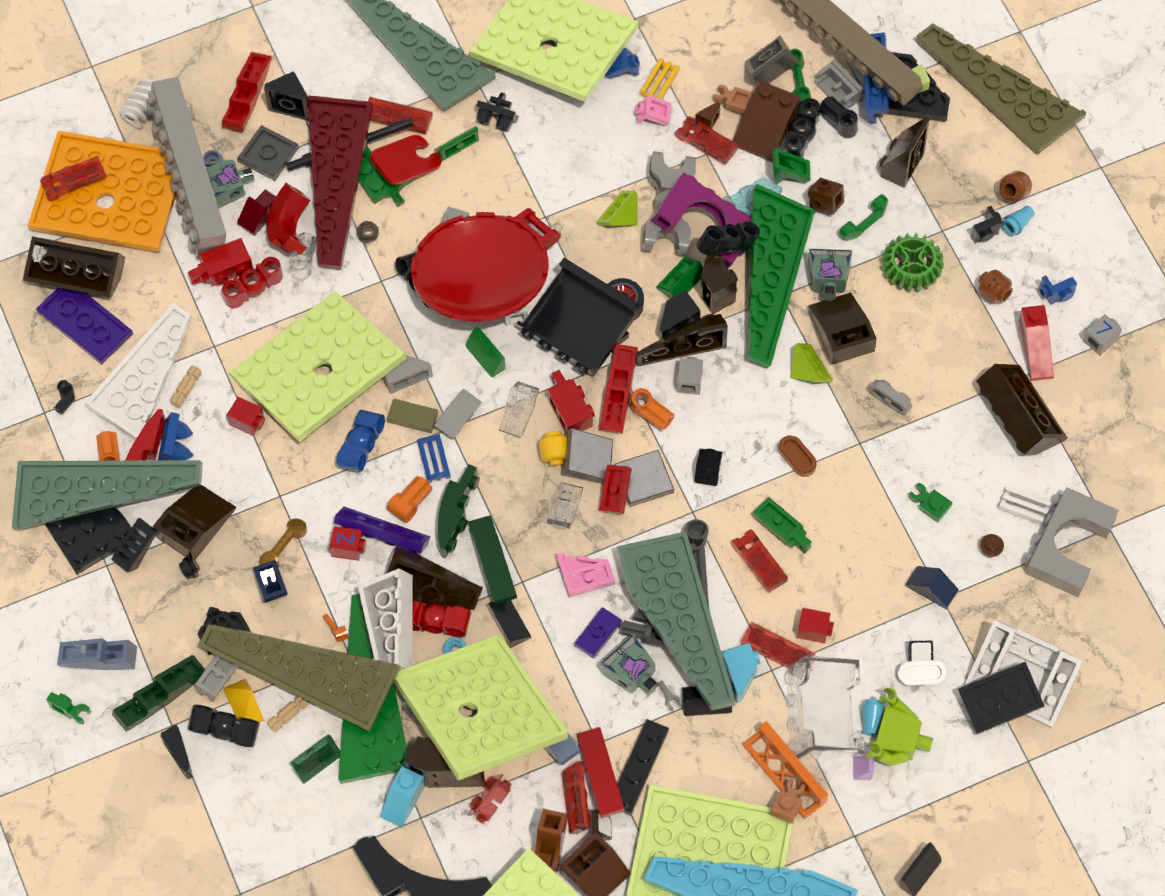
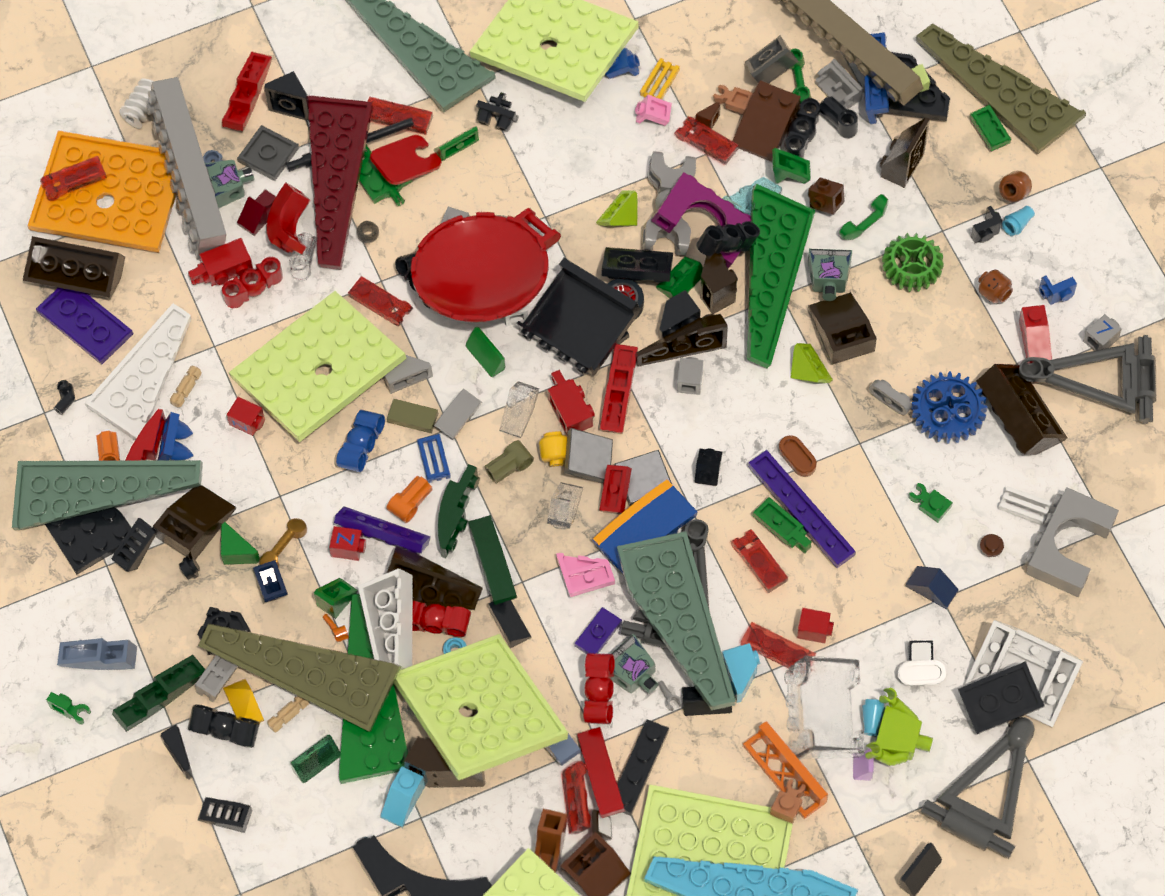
(235, 548): none -> green slope
(239, 825): none -> black slope
(334, 596): none -> green slope
(379, 301): none -> clear red plate
(482, 804): clear red hinge -> none
(514, 458): none -> olive piece
(599, 688): none -> red piece
(637, 264): none -> black plate
(652, 410): orange piece -> none
(652, 516): none -> blue slope
(802, 508): none -> dark purple plate
(943, 389): none -> blue gear
(972, 822): none -> dark grey piece
(990, 128): none -> green plate
(1137, 376): none -> dark grey piece

